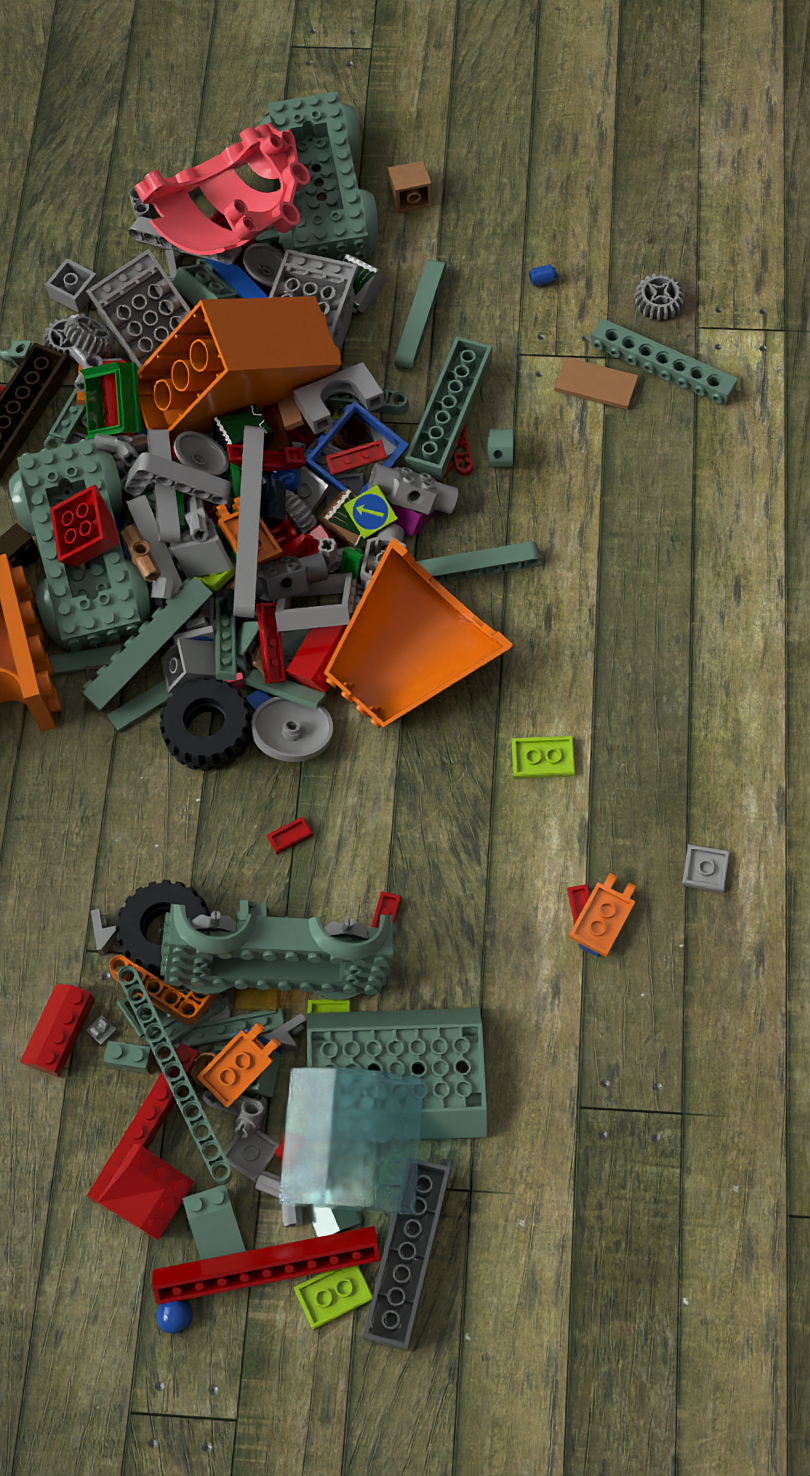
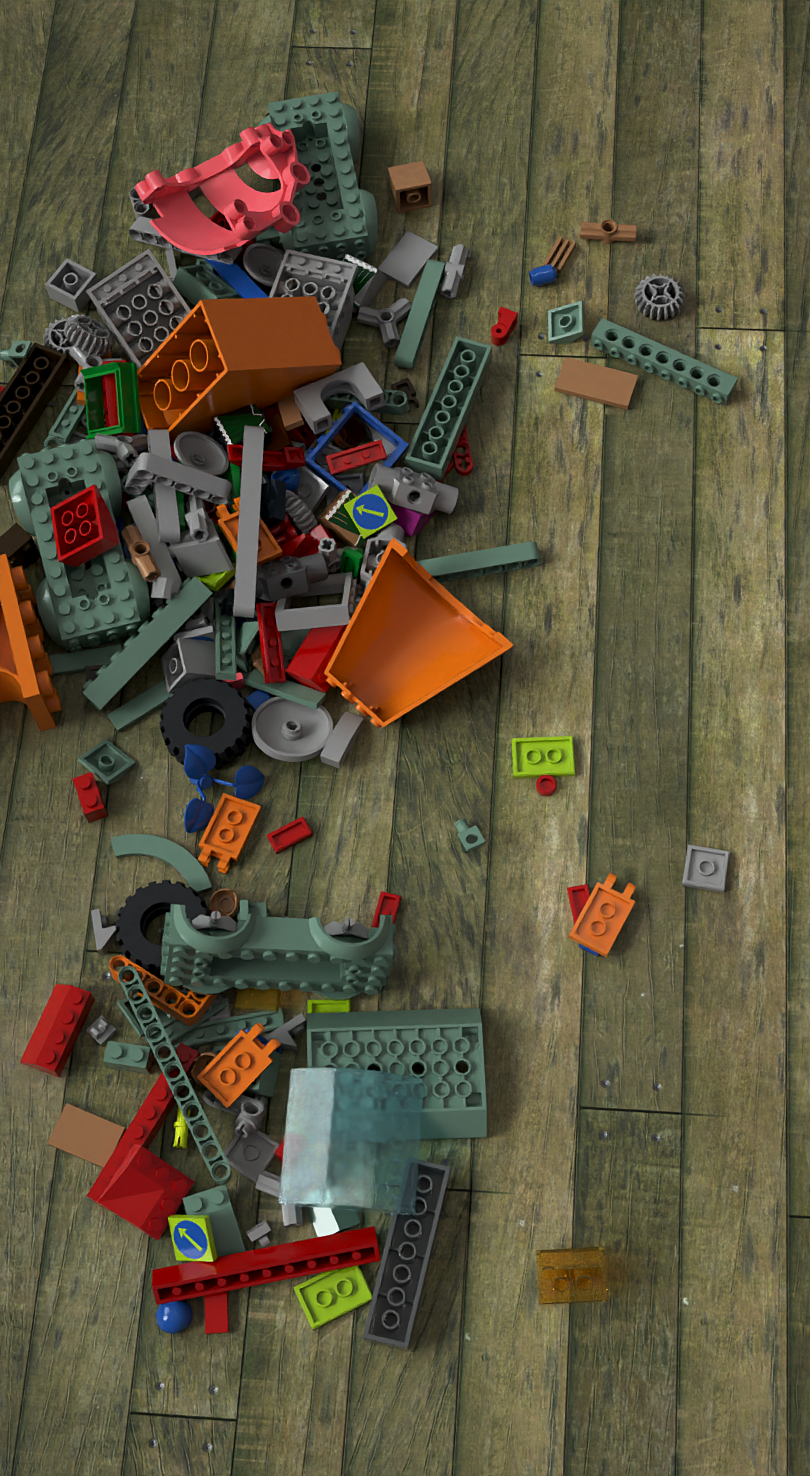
(86, 1135): none -> medium nougat tile
(90, 797): none -> red brick
(107, 762): none -> sand green slope
(167, 852): none -> sand green tile
(181, 1130): none -> neon yellow pin
(192, 1238): none -> tile
(196, 764): none -> blue plant
(216, 1313): none -> red tile
(225, 902): none -> medium nougat hair
(228, 831): none -> orange tile
(259, 1232): none -> light grey tile
(341, 740): none -> light grey slope
(392, 314): none -> light grey piece
(406, 387): none -> dark brown plate
(408, 259): none -> light grey tile
(454, 271): none -> light grey piece
(468, 837): none -> sand green bracket
(500, 447): sand green piece -> none
(506, 323): none -> red leg
(546, 785): none -> red tile
(565, 243): none -> medium nougat tile
(566, 323): none -> sand green slope
(571, 1275): none -> clear yellow slope
(608, 231): none -> medium nougat piece

